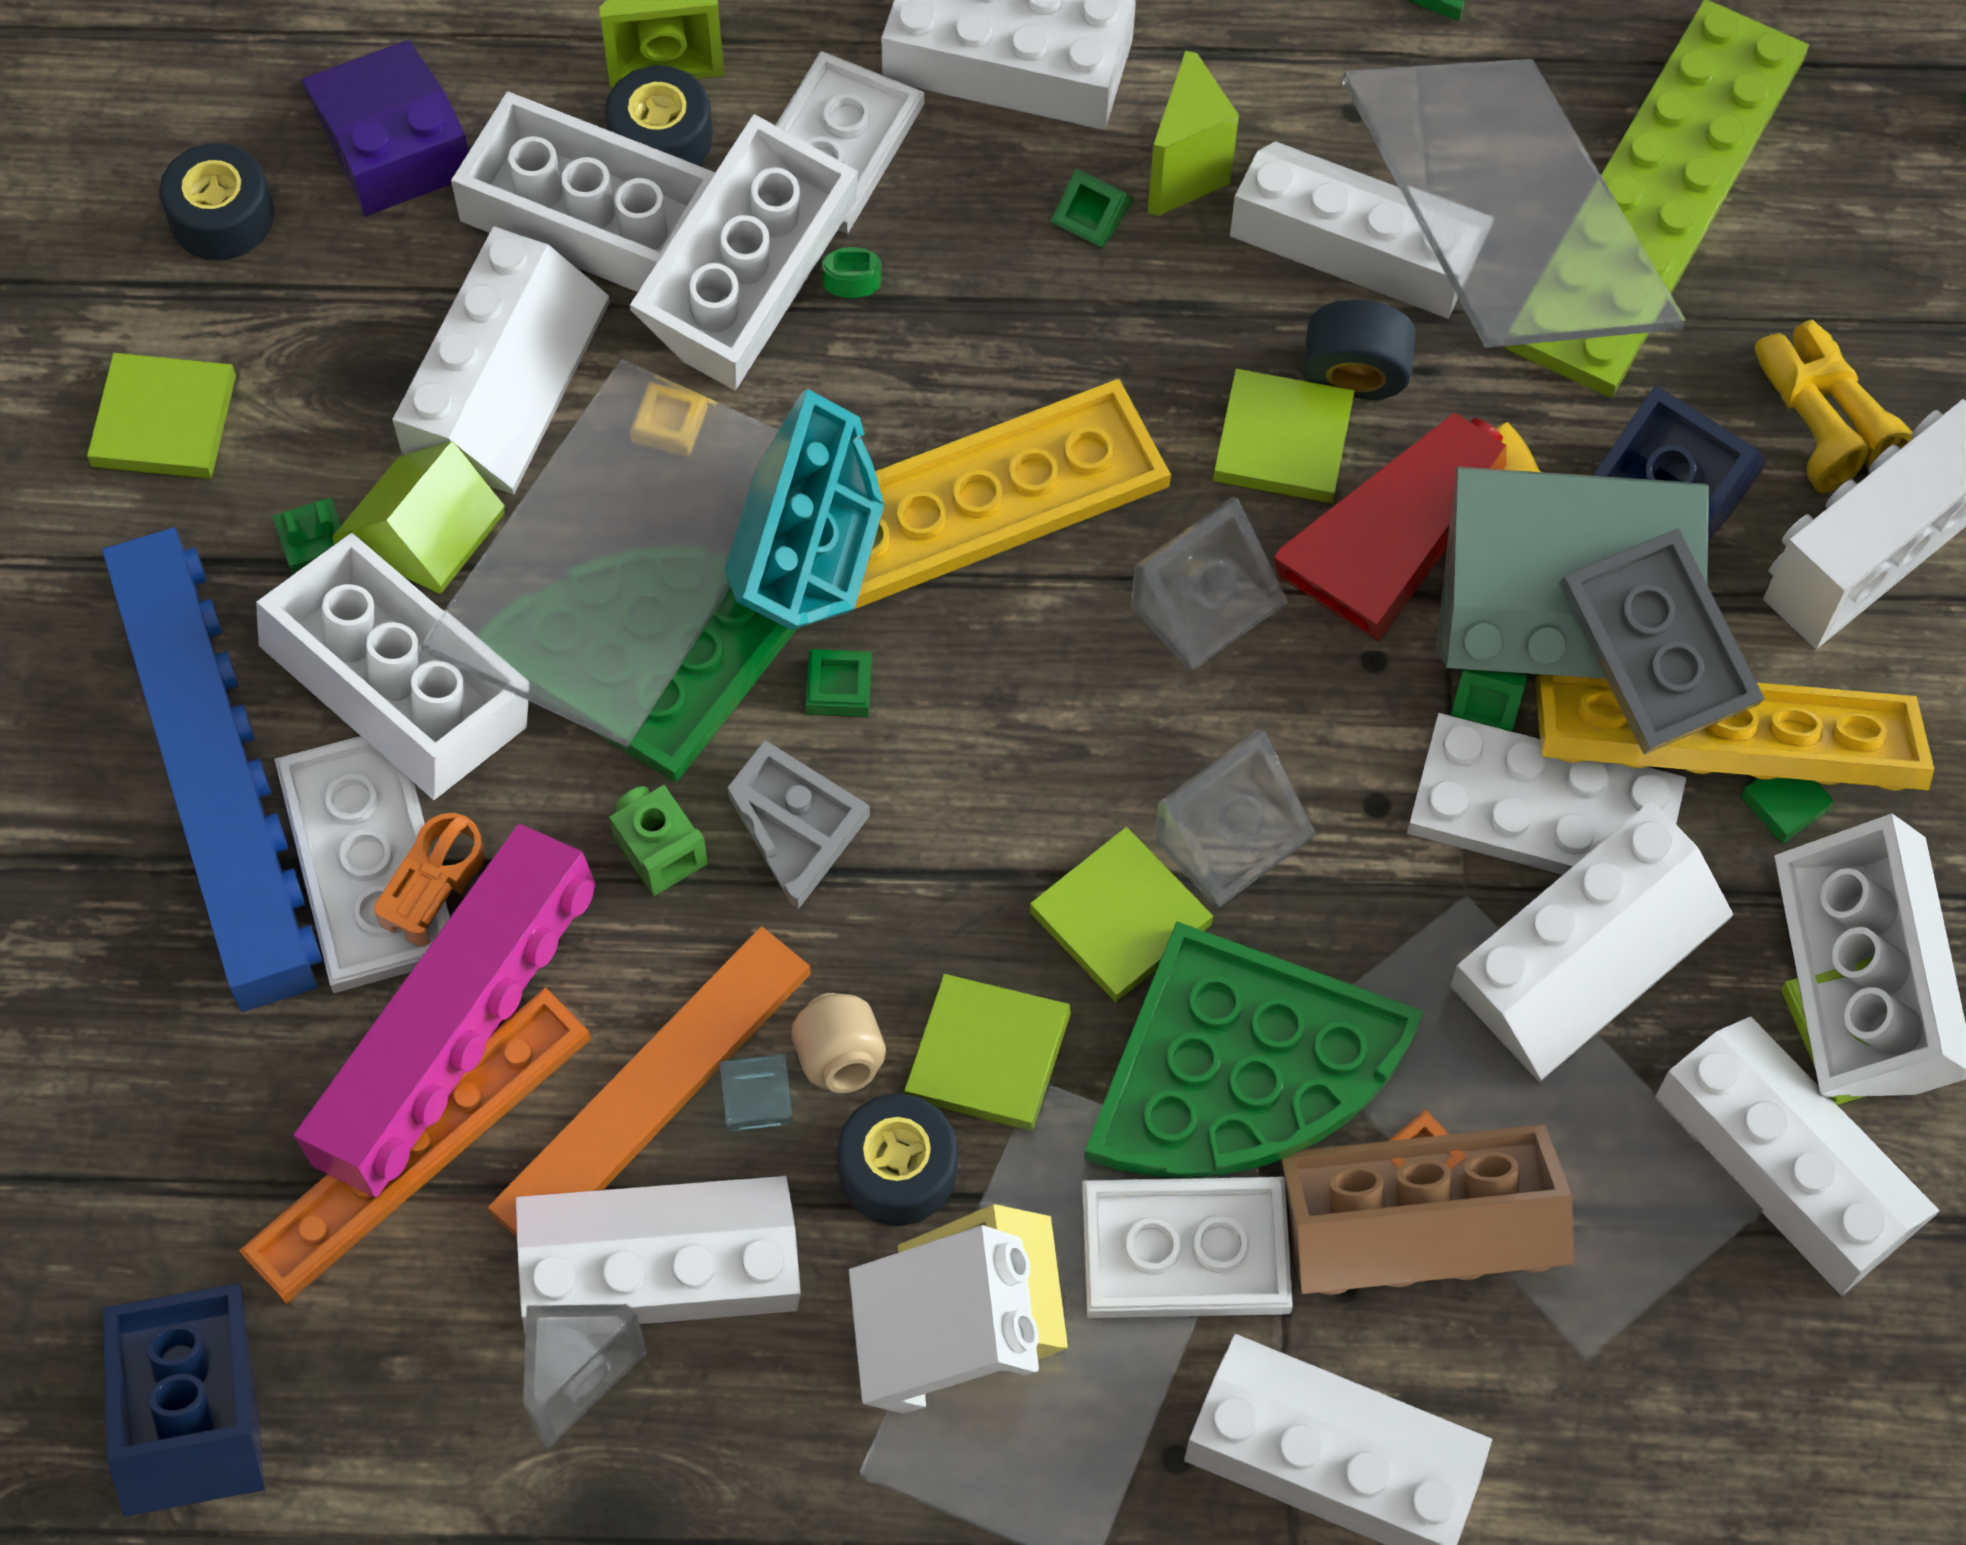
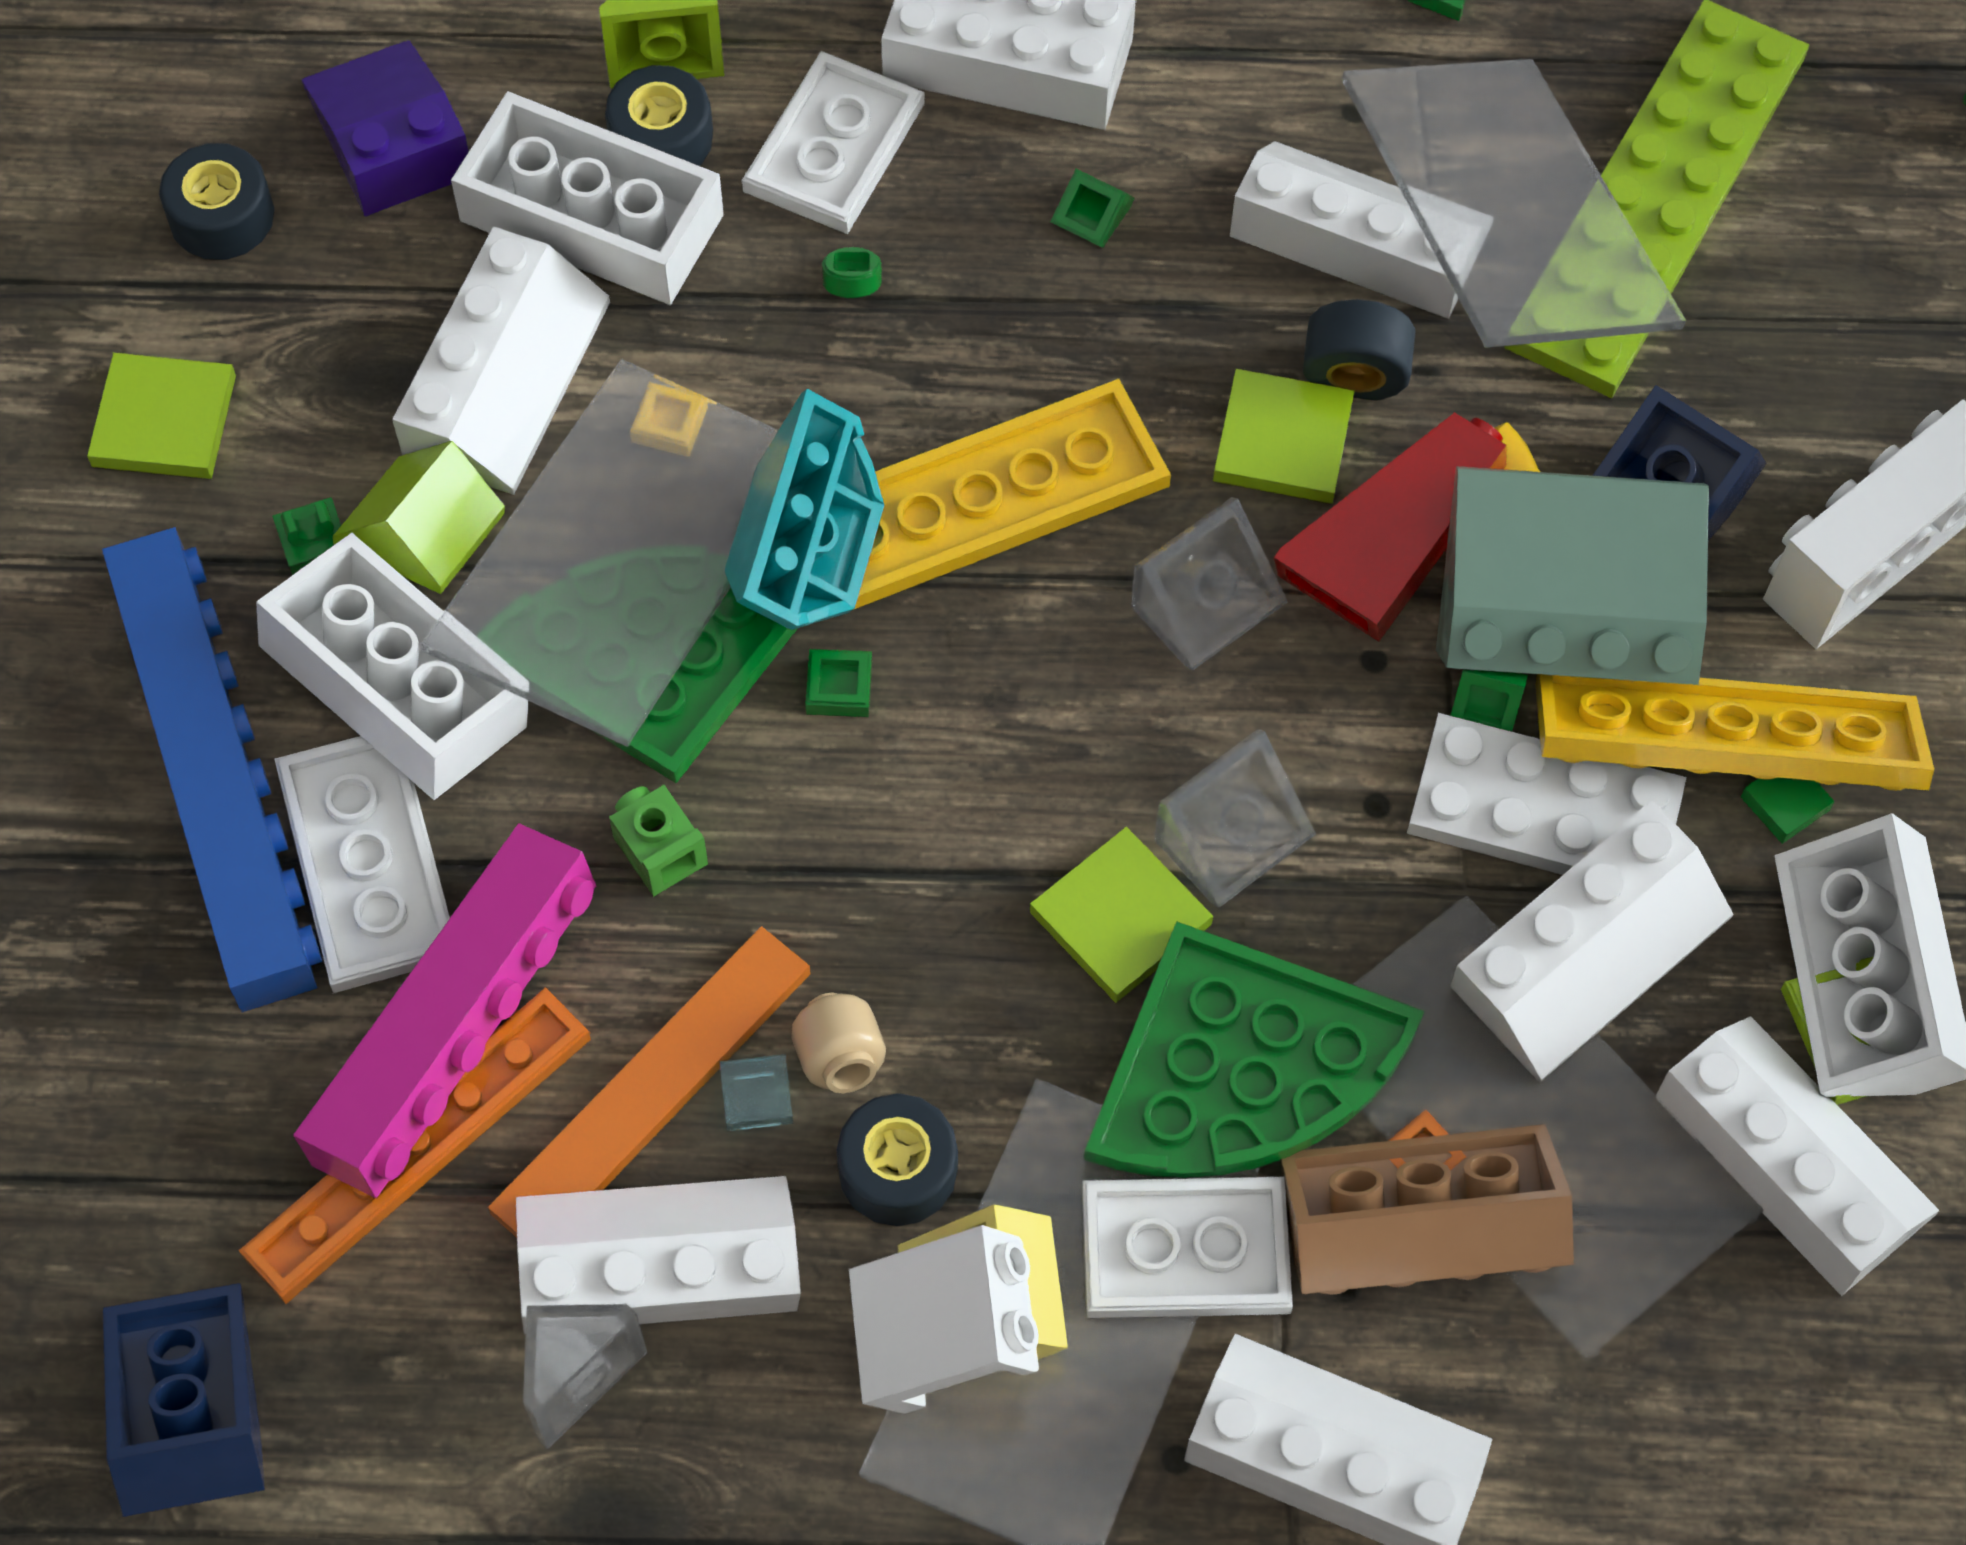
(423, 882): orange piece -> none
(745, 250): white slope -> none
(795, 818): light grey wing -> none
(988, 1052): lime tile -> none
(1193, 141): lime slope -> none
(1661, 641): dark grey plate -> none
(1816, 372): yellow piece -> none

